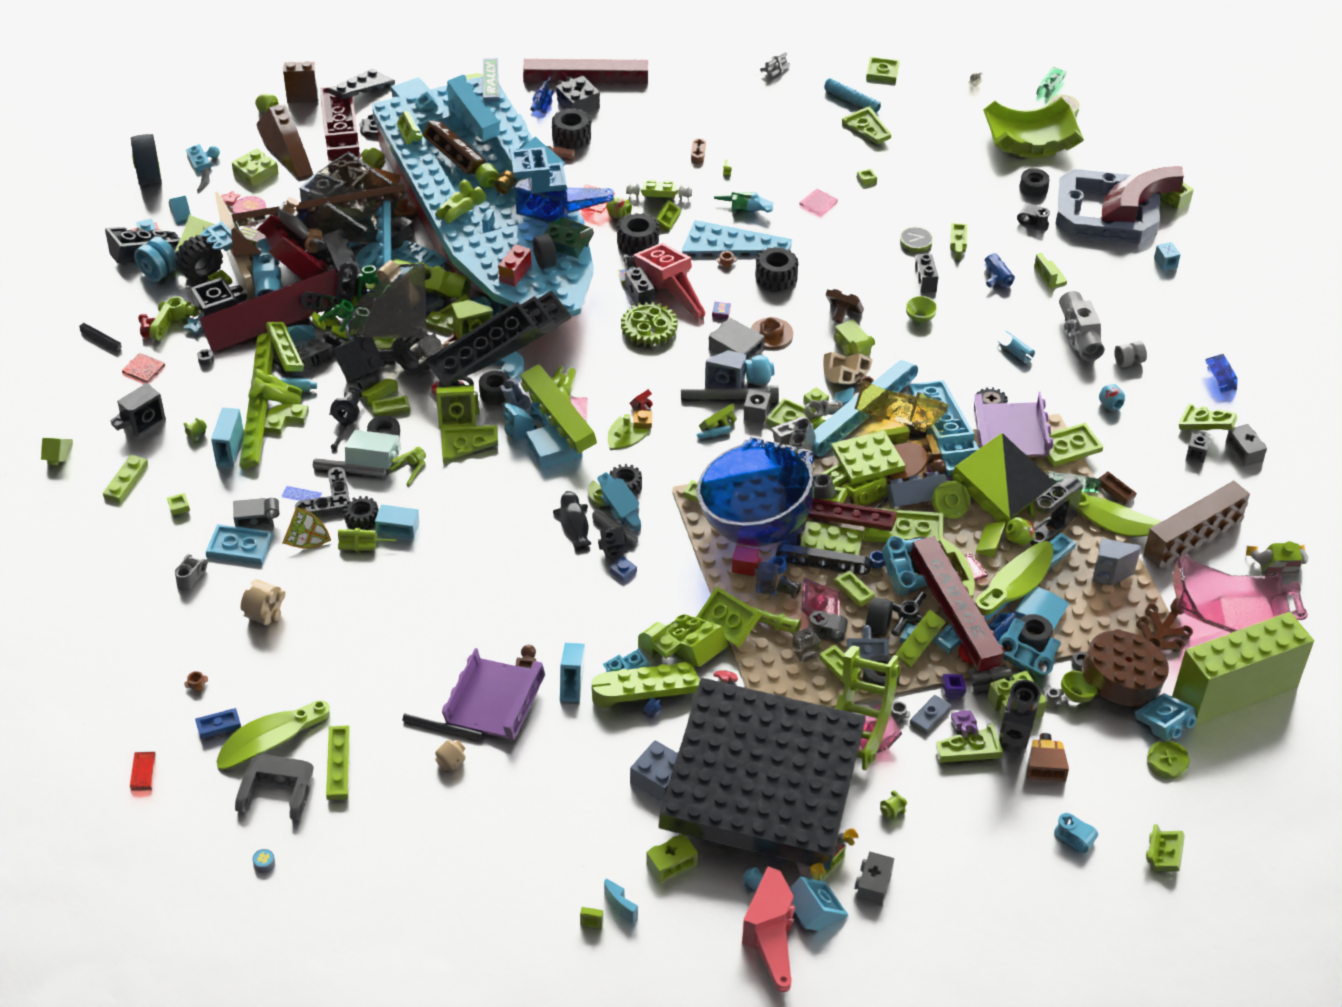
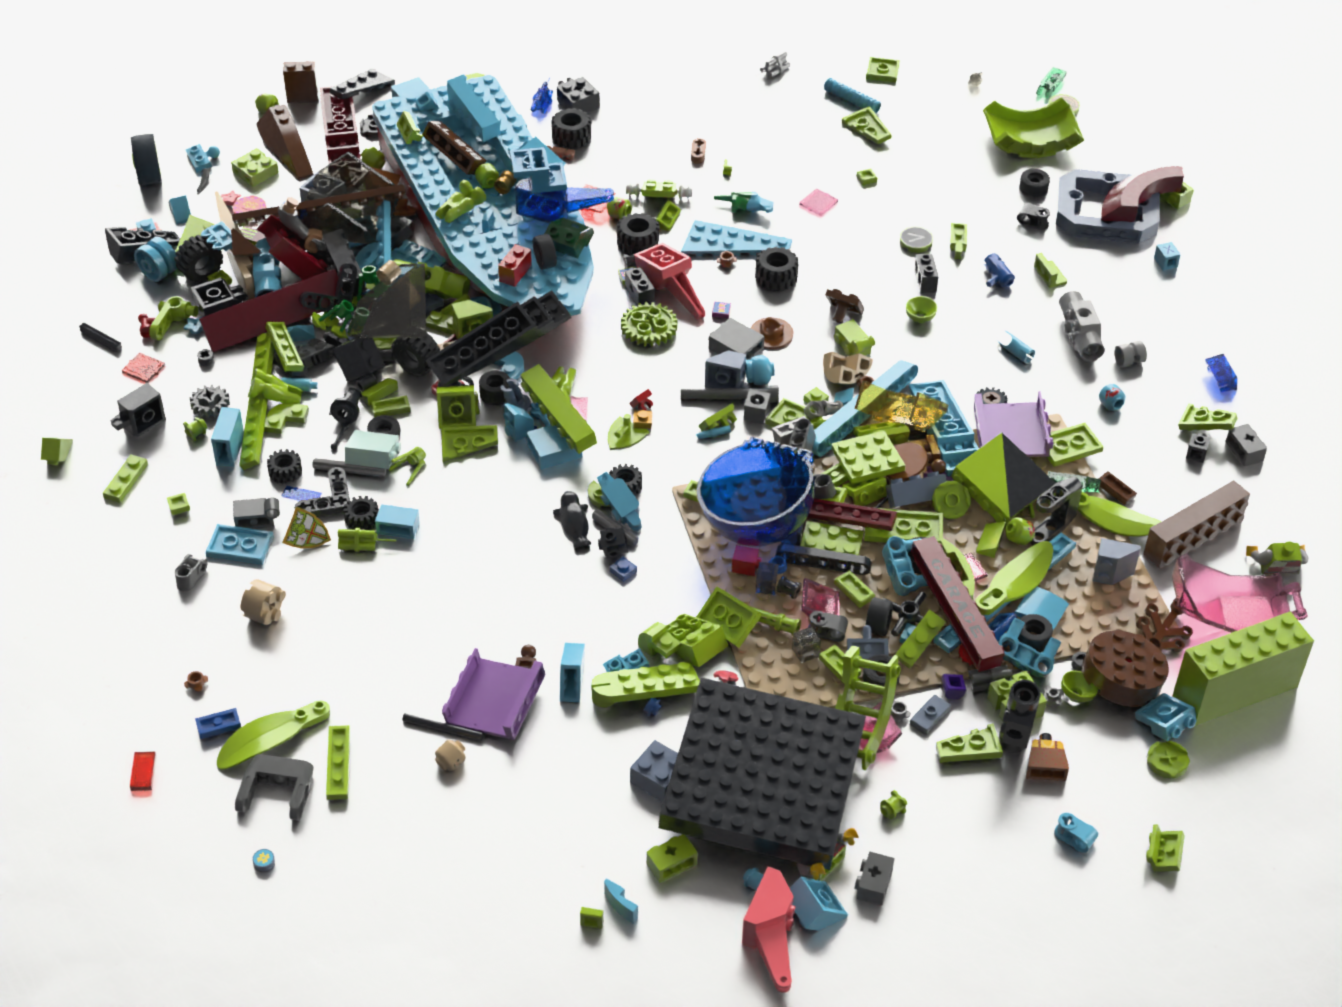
(209, 400): none -> gear
(283, 458): none -> black tyre
(427, 347): clear smoke brick -> none
(490, 70): tile -> none
(592, 69): brick -> none
(867, 429): none -> lime hinge
(877, 559): blue plate -> none
(965, 721): medium lavender plate -> none

